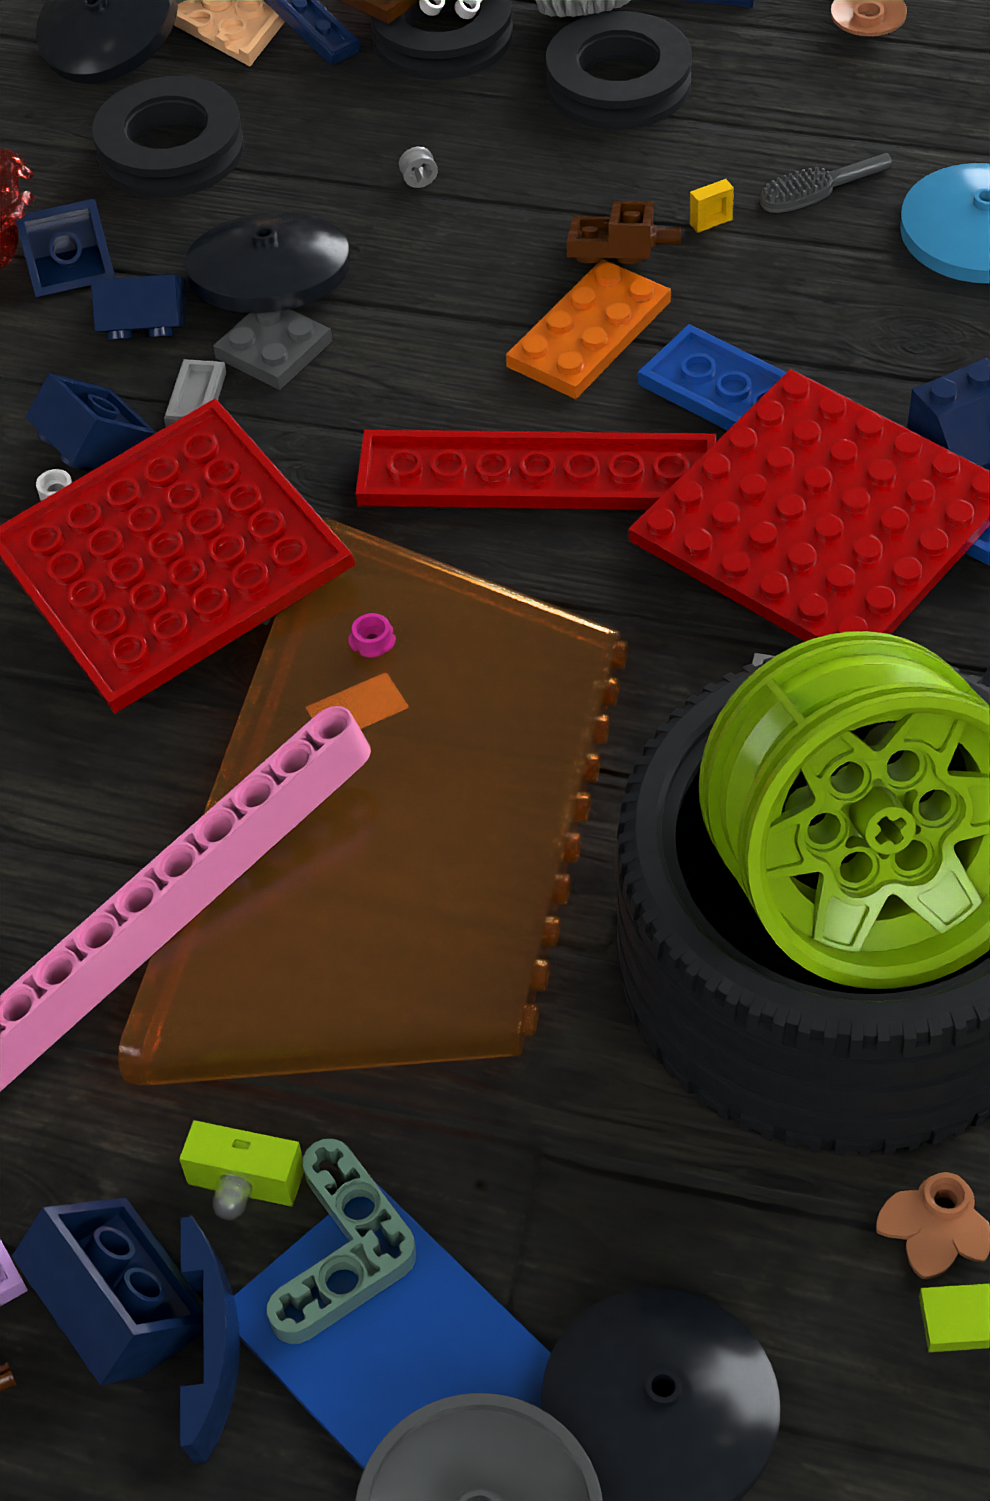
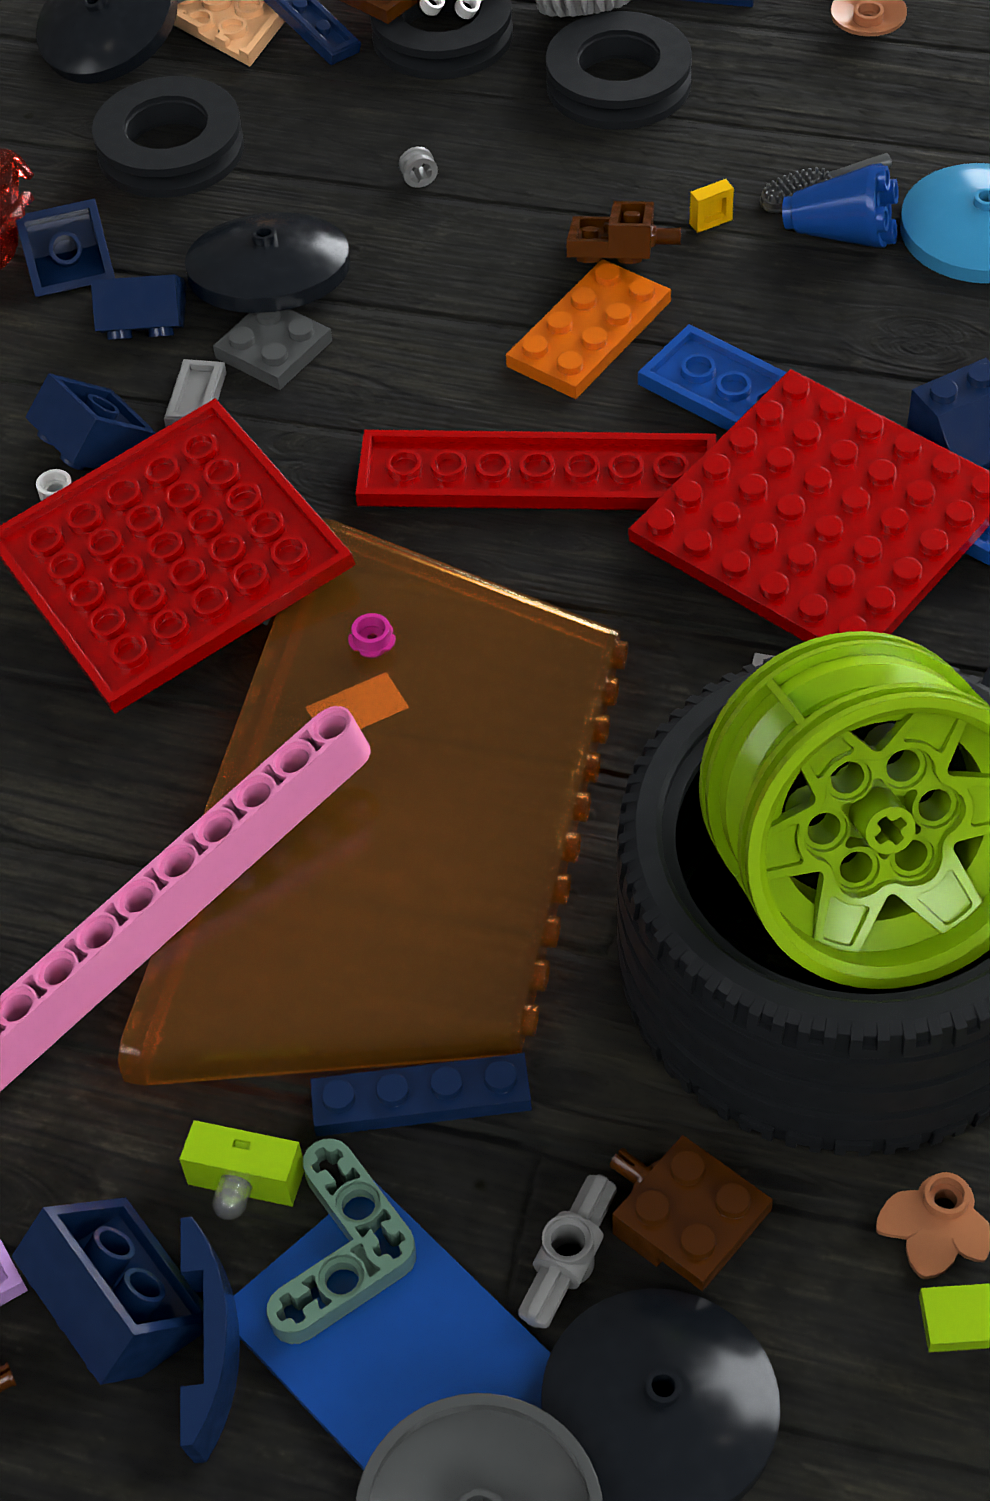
(420, 1094): none -> dark blue plate
(561, 1272): none -> light grey axle
(687, 1210): none -> reddish brown plate
(847, 208): none -> blue cone

